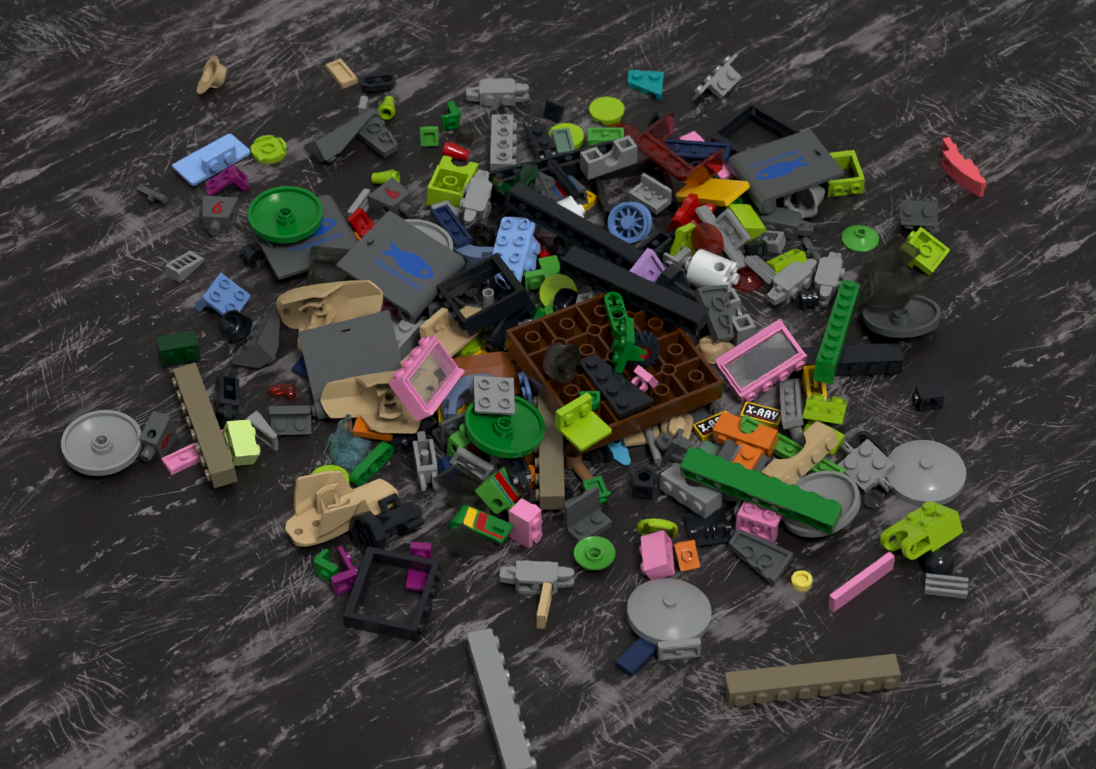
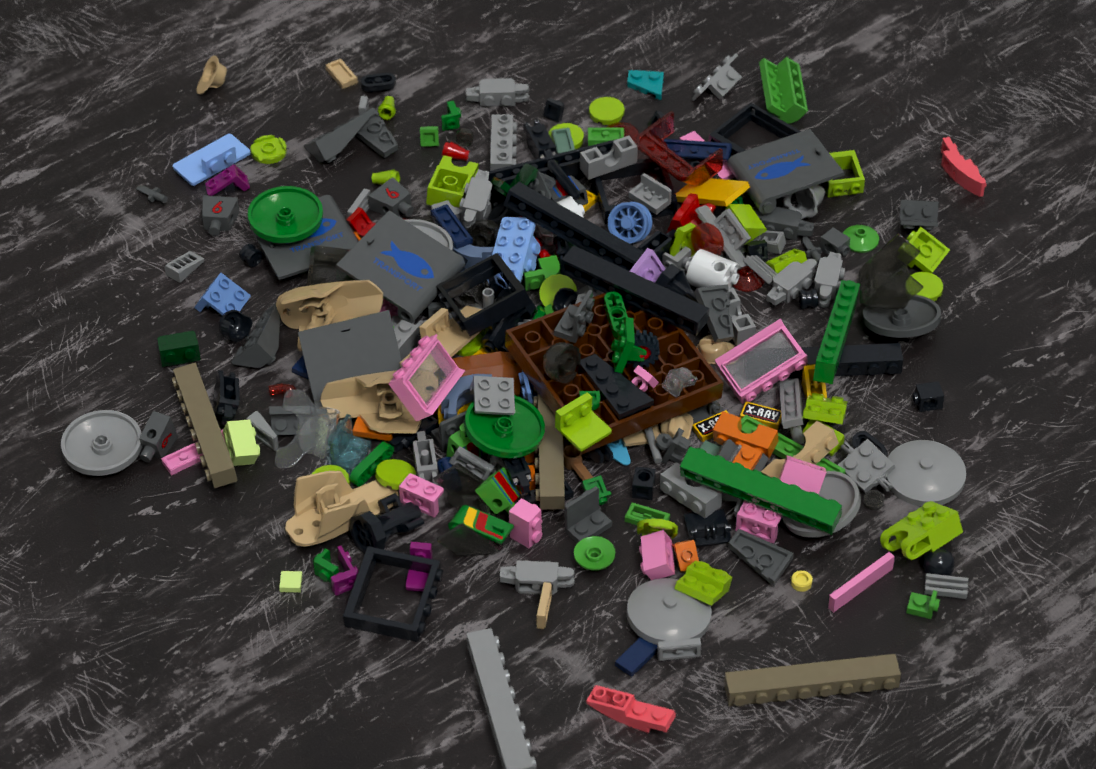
(290, 581): none -> yellowish green tile
(313, 430): none -> clear piece
(393, 472): none -> lime tile
(421, 493): none -> bright pink bracket
(575, 319): none -> dark grey bracket
(626, 710): none -> coral slope
(634, 517): none -> bright green tile
(677, 379): none -> clear bracket
(704, 582): none -> lime plate
(783, 89): none -> bright green brick
(803, 474): none -> bright pink brick
(835, 242): none -> dark grey brick
(923, 605): none -> bright green bracket
(931, 285): none -> lime tile

